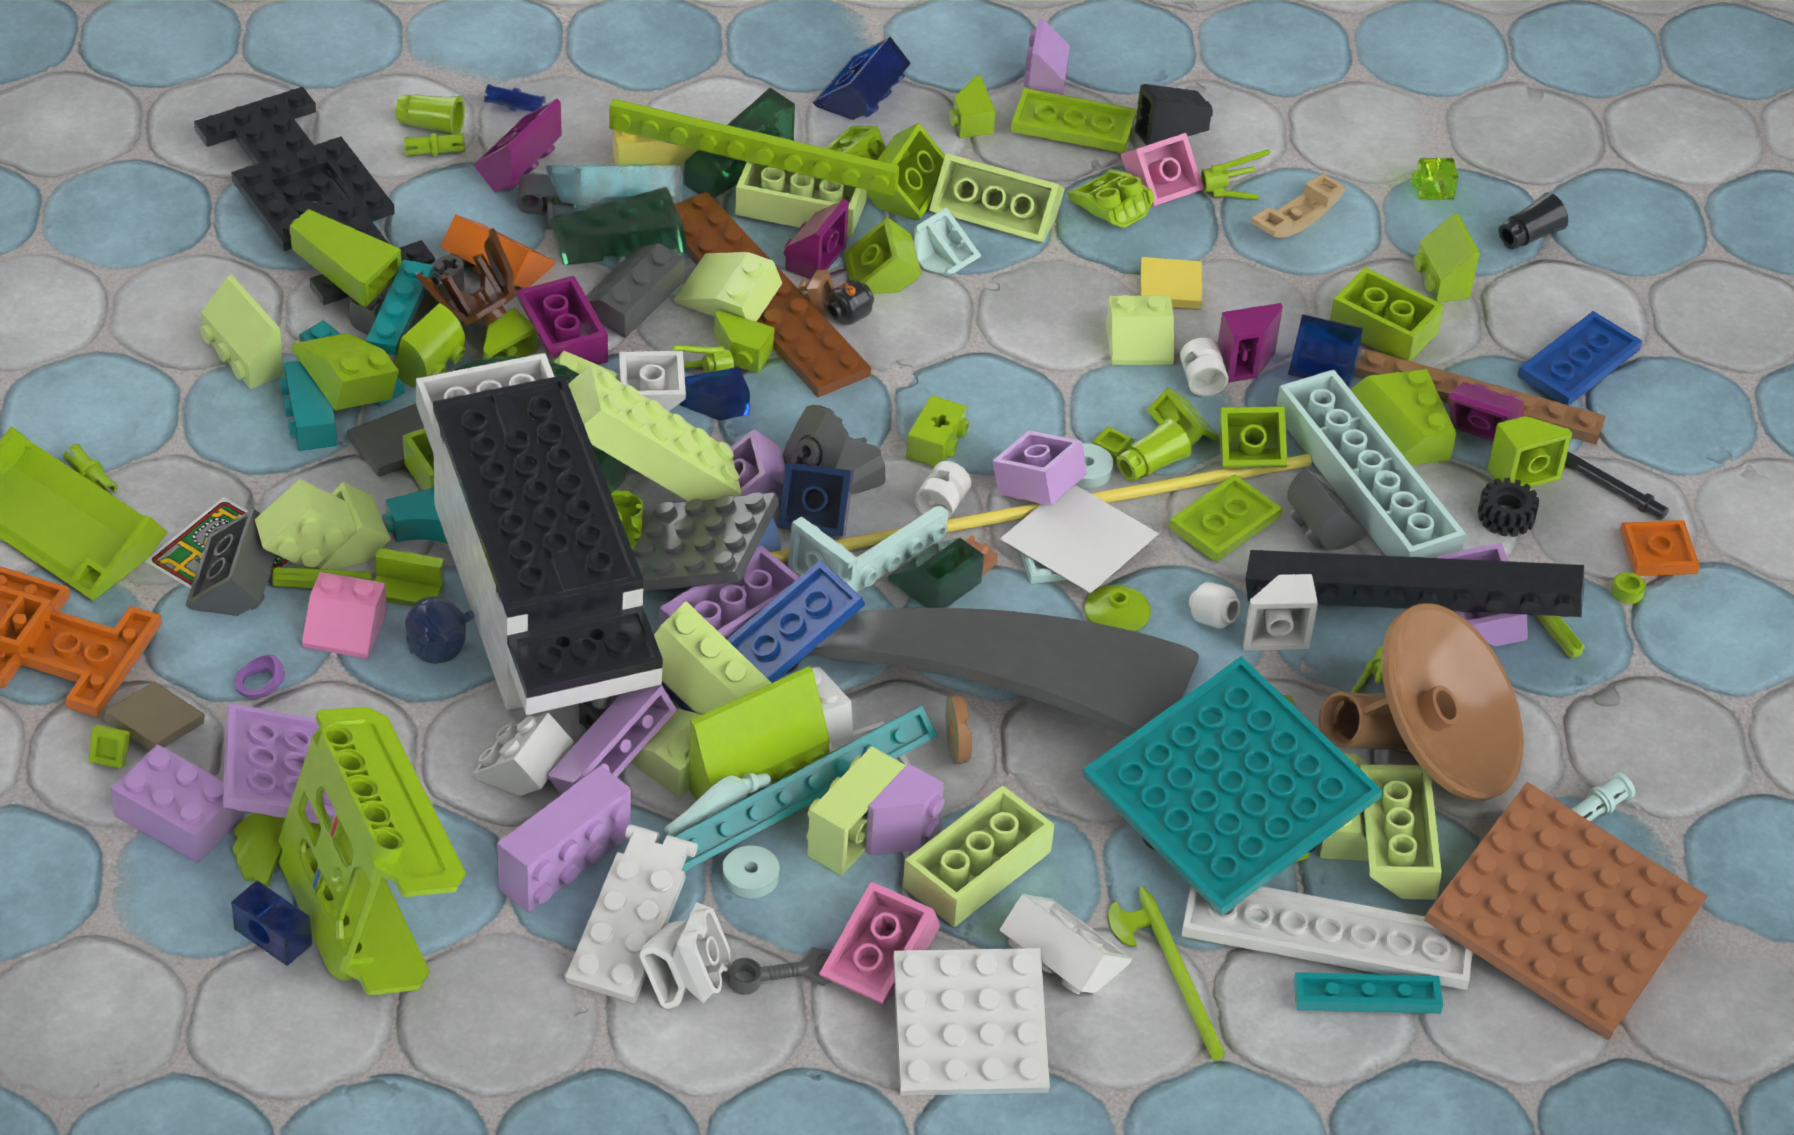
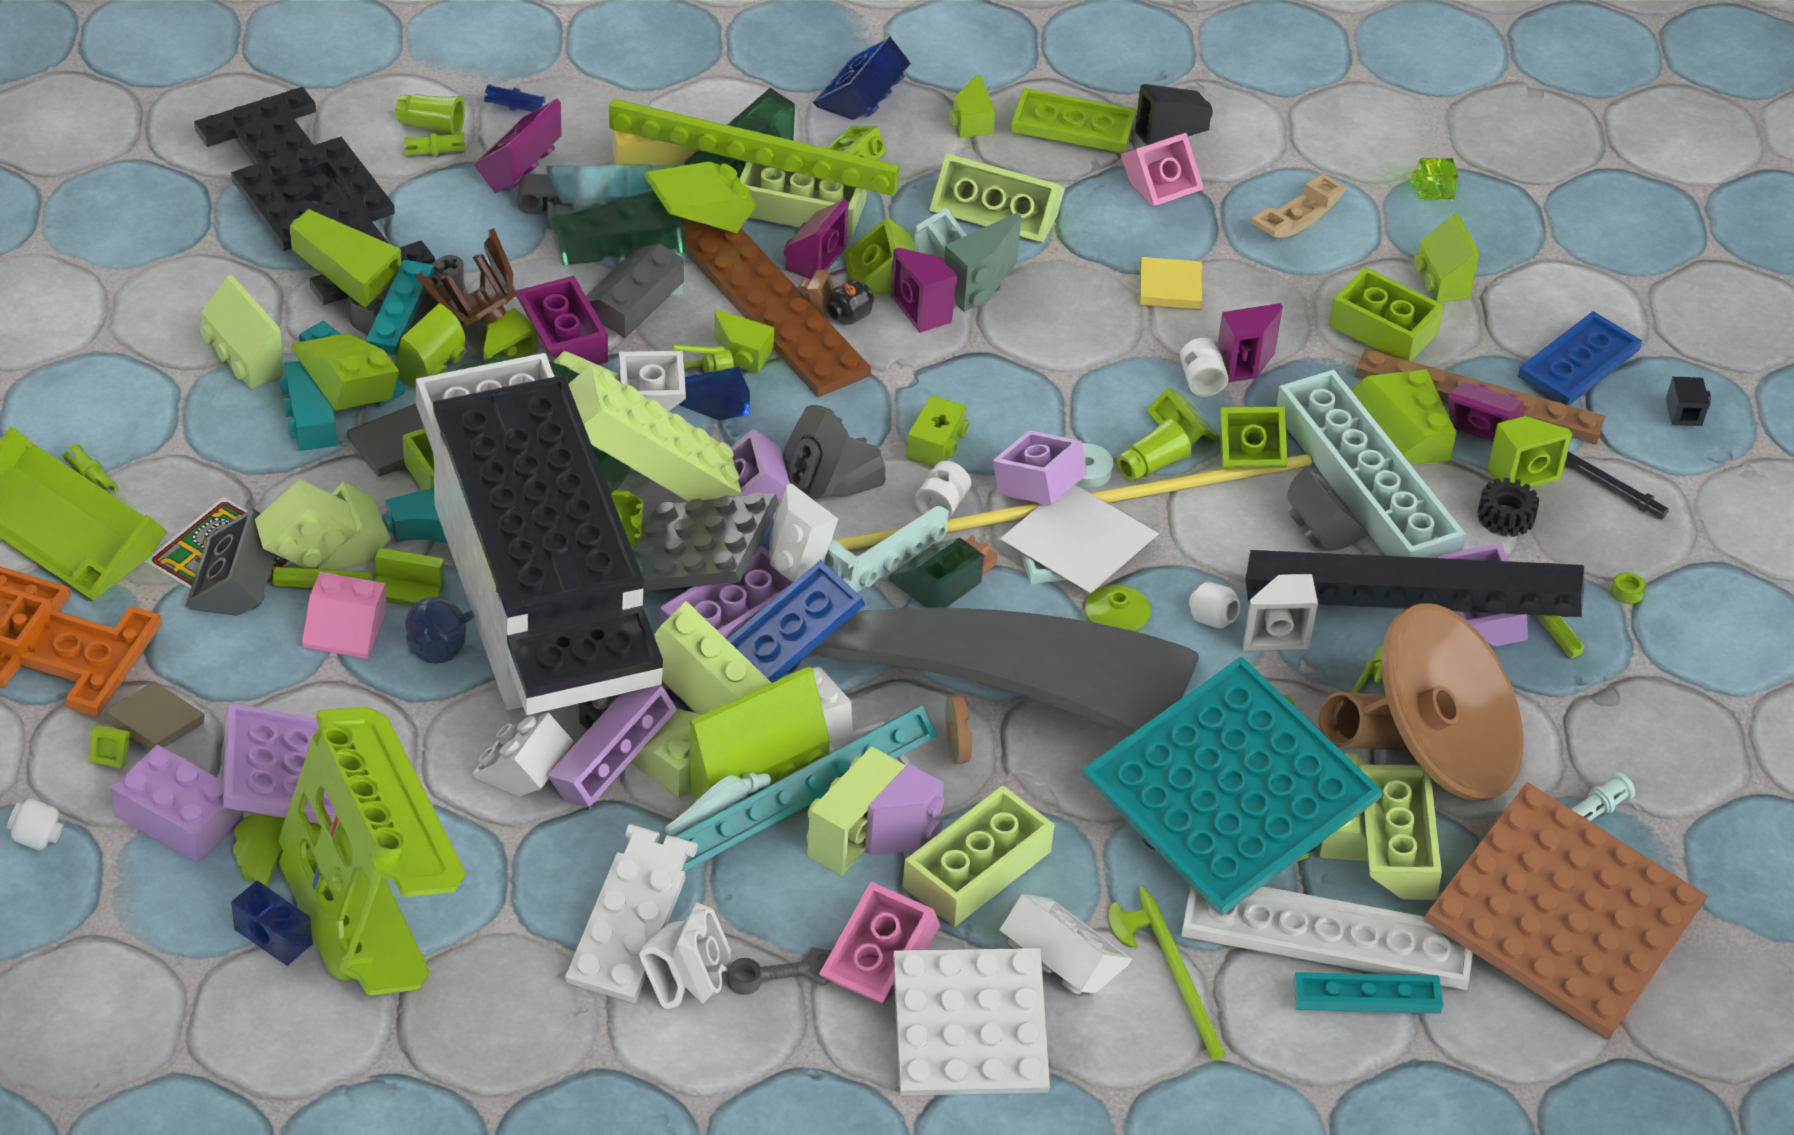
(35, 824): none -> white head
(261, 664): medium lavender piece -> none
(468, 237): orange slope -> none
(564, 839): lavender brick -> none
(703, 194): none -> lime slope
(731, 283): yellowish green slope -> none
(754, 884): light aqua piece -> none
(799, 534): none -> white slope
(816, 495): dark blue brick -> none
(919, 171): lime slope -> none
(923, 288): none -> magenta slope
(983, 260): none -> sand green slope
(1046, 60): lavender slope -> none
(1113, 442): lime tile -> none
(1114, 198): lime slope -> none
(1140, 330): yellowish green slope -> none
(1217, 177): lime plant -> none
(1225, 518): lime plate -> none
(1325, 347): clear blue brick -> none
(1535, 221): black plant -> none
(1659, 548): orange tile -> none
(1687, 401): none -> black brick

